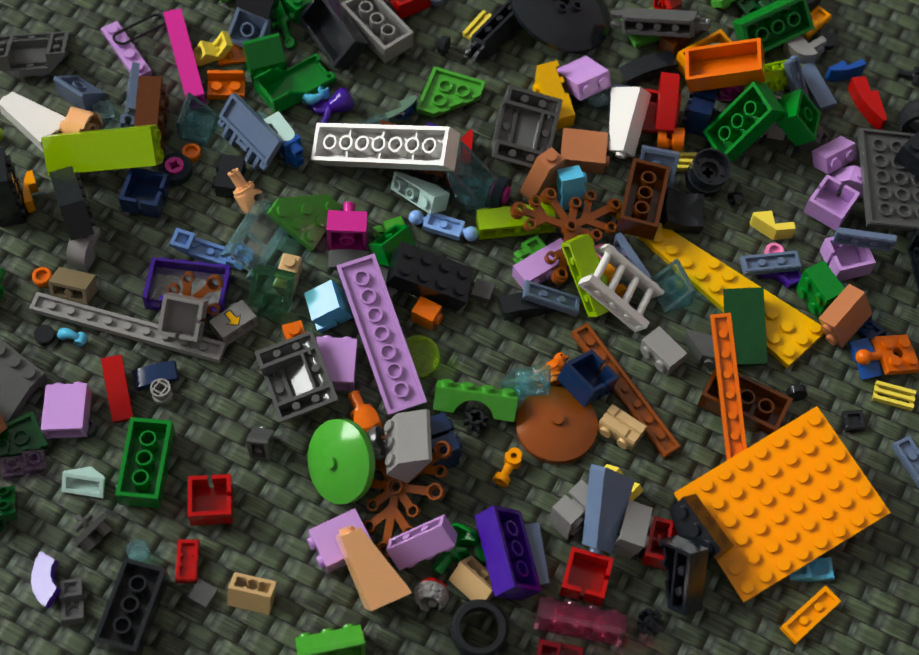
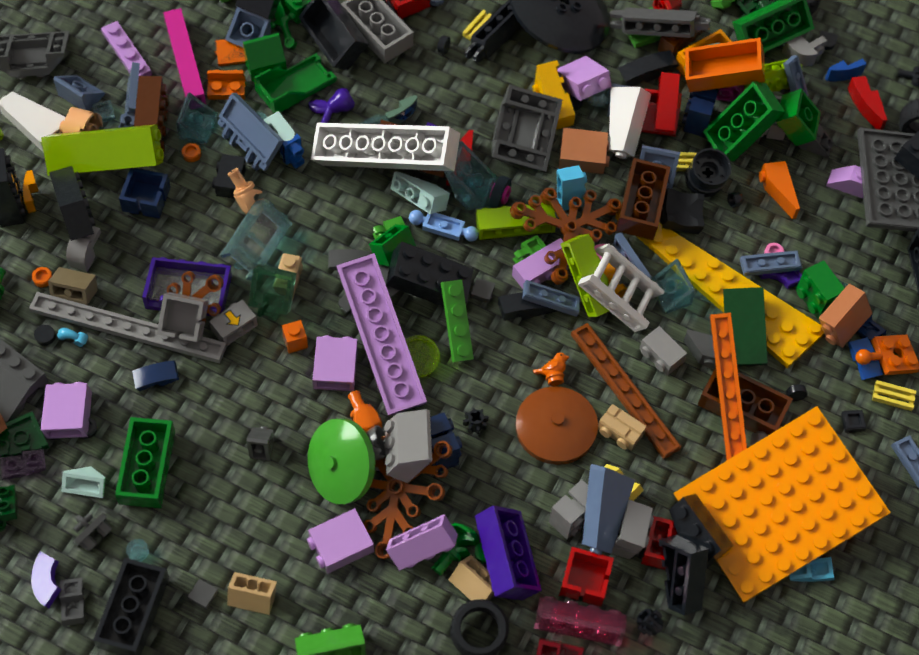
(117, 388): red slope -> none
(130, 26): black piece -> none
(164, 395): light grey wheel -> none
(182, 171): black wheel -> none
(187, 561): red plate -> none
(199, 249): medium blue slope -> none
(209, 52): light yellow slope -> none
(210, 504): red piece -> none
(296, 376): dark grey slope -> none
(304, 216): bright green plate -> none
(314, 98): medium azure arm -> none
(328, 305): medium azure plate -> none
(347, 228): dark pink brick -> none
(370, 571): light nougat slope -> none
(427, 313): orange brick -> none
(429, 593): light grey piece -> none
(448, 92): bright green plate -> none
(457, 320): none -> bright green plate
(500, 402): bright green arch -> none
(512, 461): light orange leg -> none
(528, 380): clear light blue slope -> none
(535, 540): sand blue tile -> none
(542, 174): nougat slope -> none
(580, 379): dark blue piece -> none
(676, 143): orange wheel -> none
(765, 224): light yellow slope -> none
(779, 186): none -> orange slope
(810, 614): light orange plate -> none
(817, 87): sand blue tile -> none
(819, 18): light orange plate -> none
(828, 207): lavender piece -> none
(834, 155): lavender brick -> none
(847, 260): lavender piece -> none
(864, 239): sand blue tile -> none

